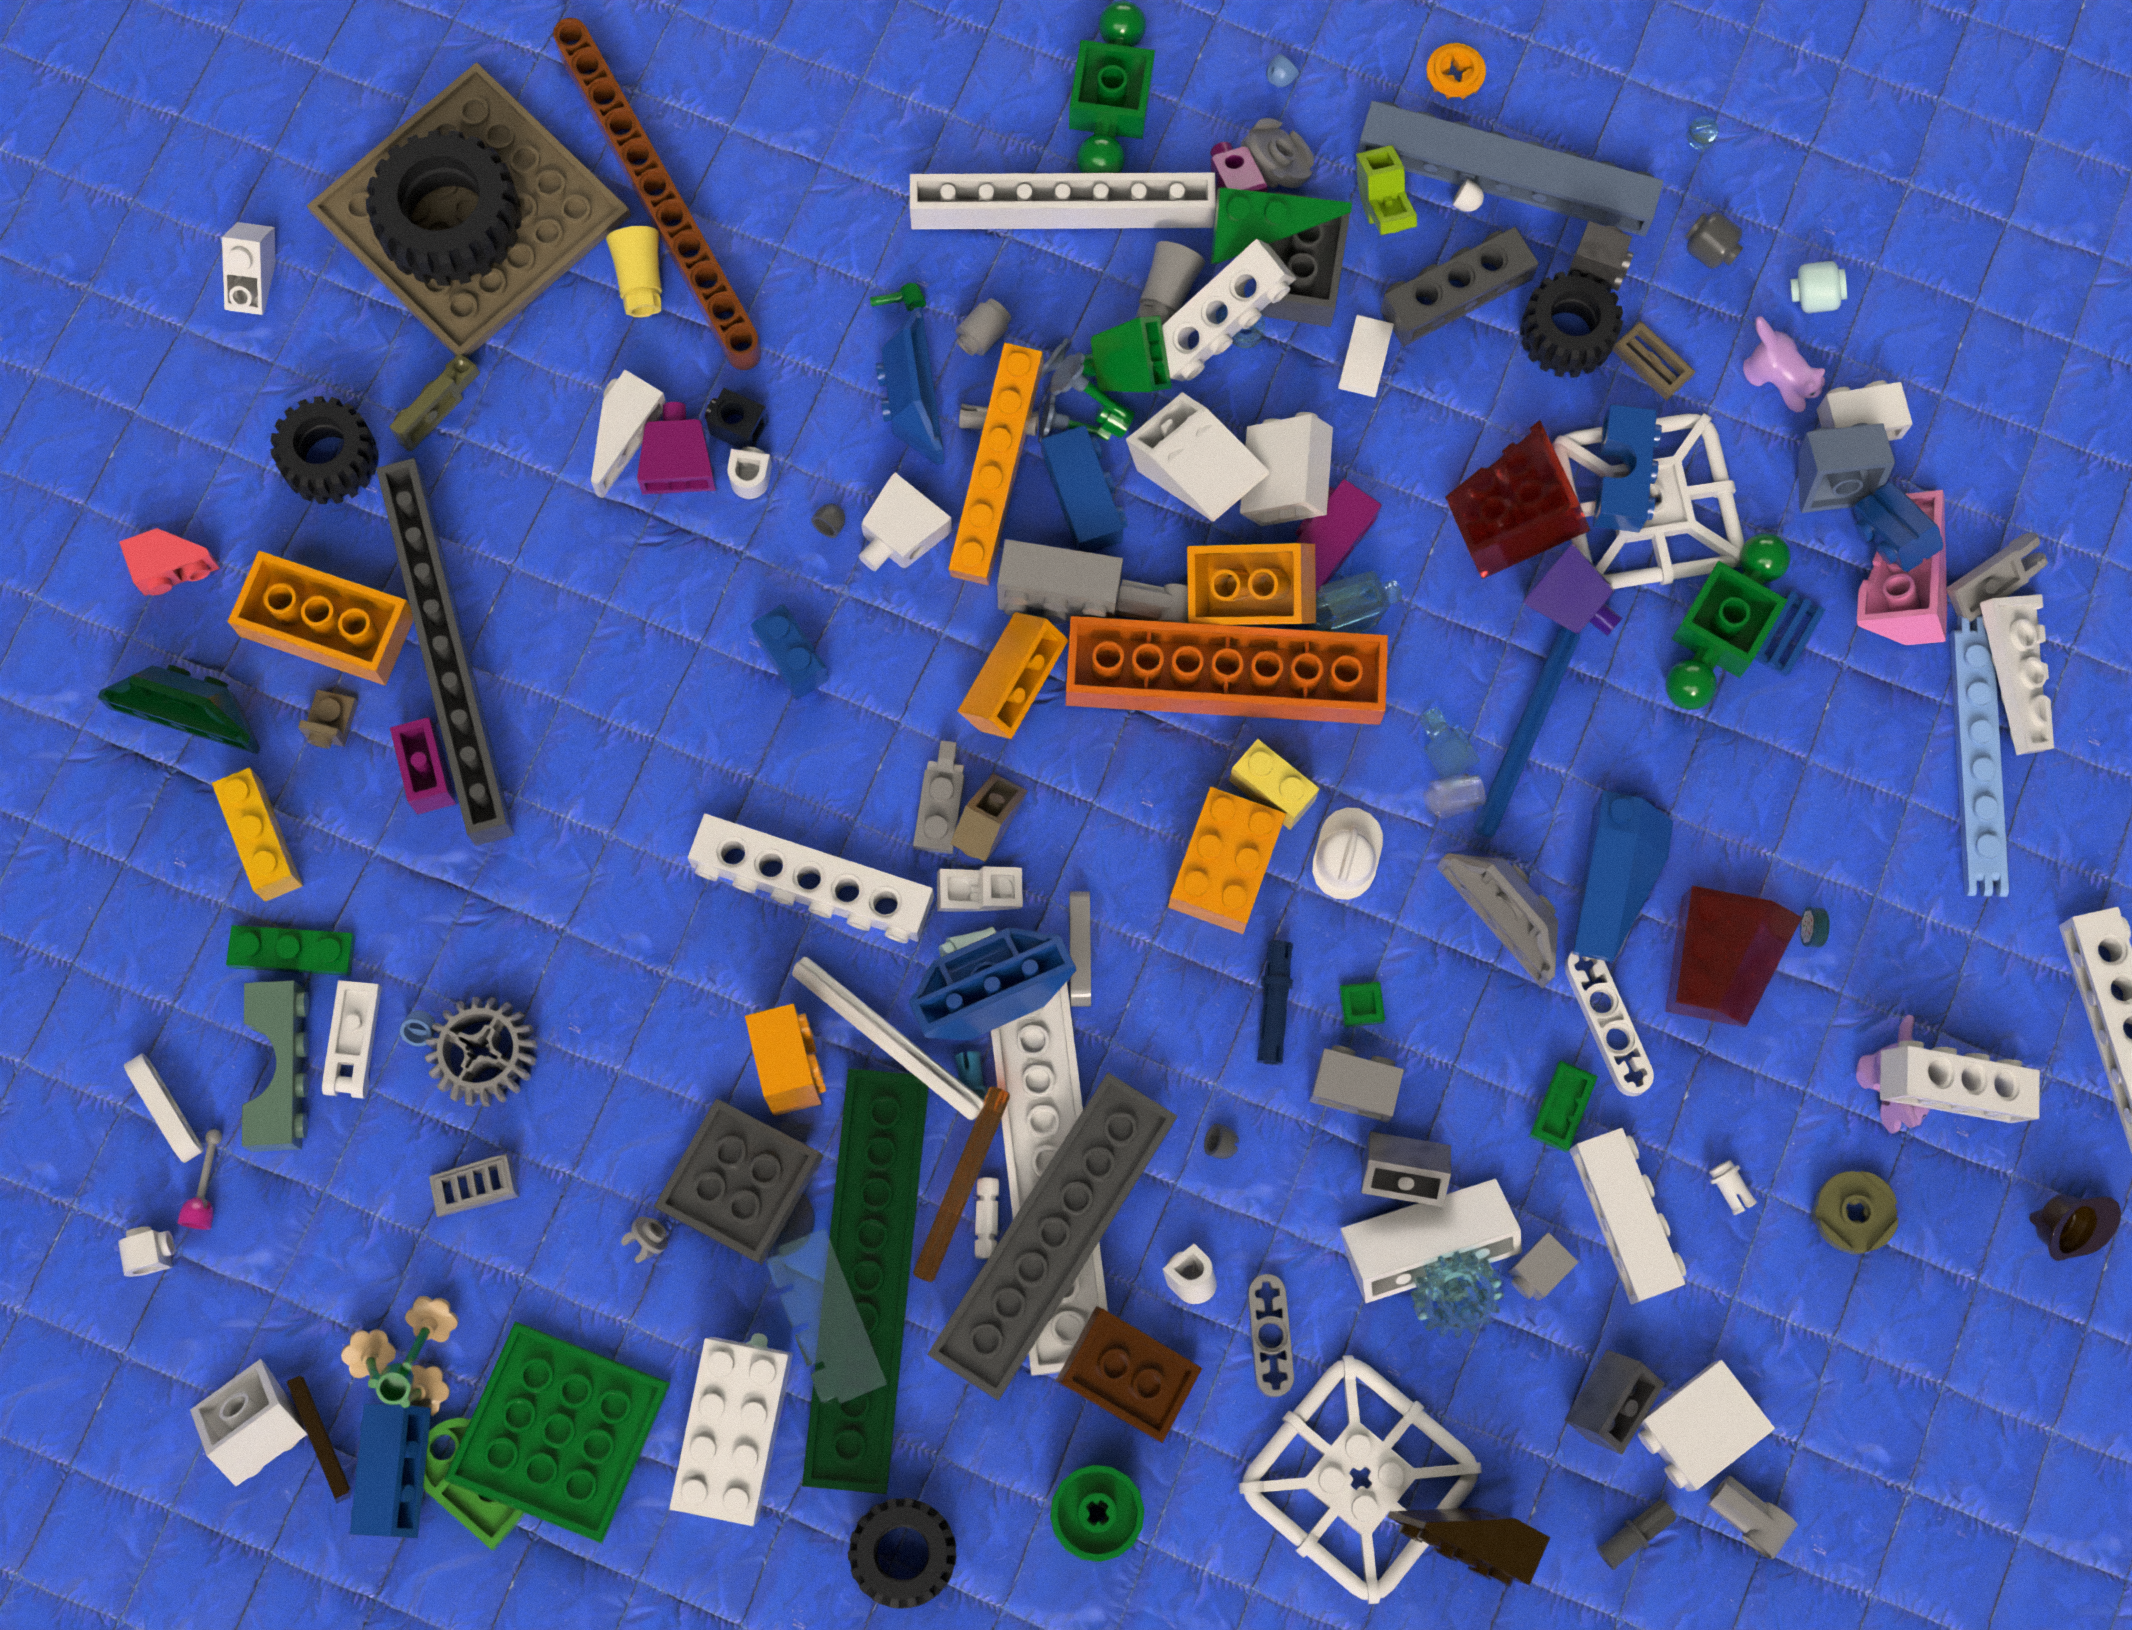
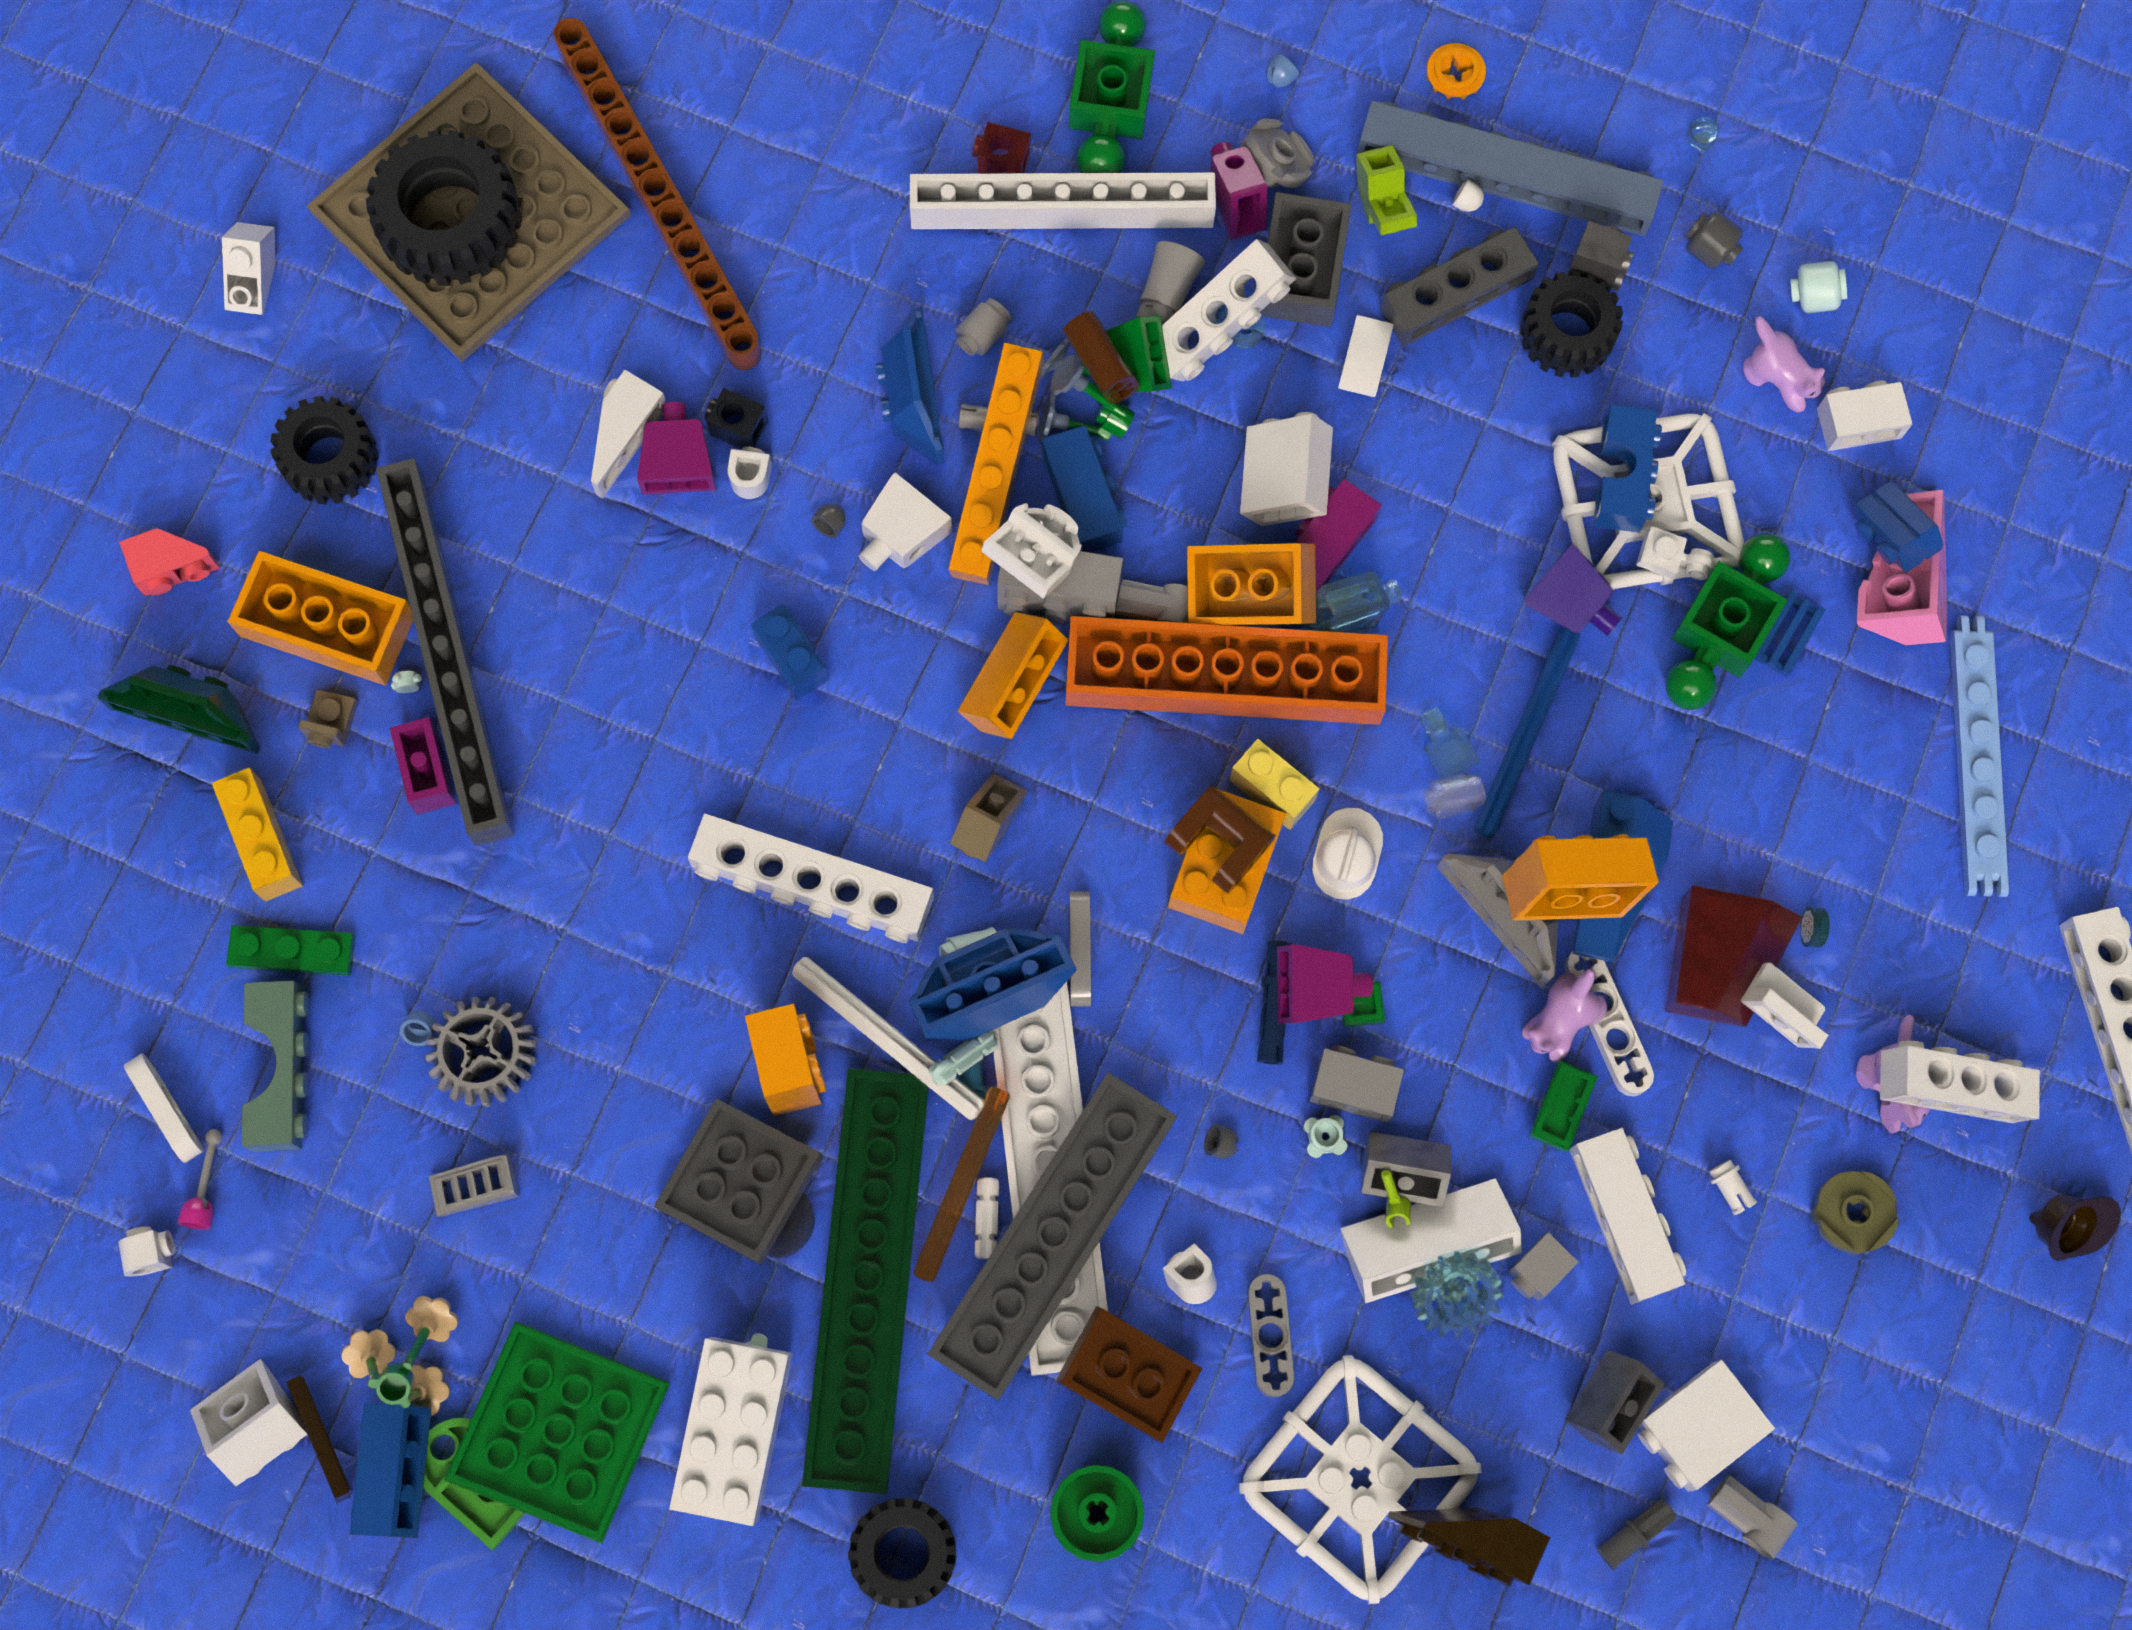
(351, 1038): white plate -> none
(406, 681): none -> light aqua piece
(434, 403): olive hinge -> none
(637, 268): light yellow plant -> none
(650, 1236): light grey plate -> none
(833, 1319): clear light blue windscreen -> none
(909, 293): green hand -> none
(940, 802): light grey hinge -> none
(962, 1058): none -> light aqua axle
(979, 889): white slope -> none
(1001, 137): none -> clear red brick
(1036, 547): none -> white slope
(1101, 357): none -> reddish brown connector
(1195, 457): white slope -> none
(1232, 825): none -> reddish brown connector
(1264, 216): green wing -> none
(1316, 984): none -> magenta torso
(1331, 1126): none -> light aqua plate
(1396, 1204): none -> lime hand
(1517, 505): clear red wedge -> none
(1568, 1009): none -> lavender animal
(1579, 878): none -> light orange brick
(1646, 372): dark tan tile -> none
(1664, 554): none -> white plate
(1786, 1007): none -> white panel
(1842, 466): sand blue slope -> none
(1997, 576): light grey hinge -> none
(2016, 656): white wing -> none

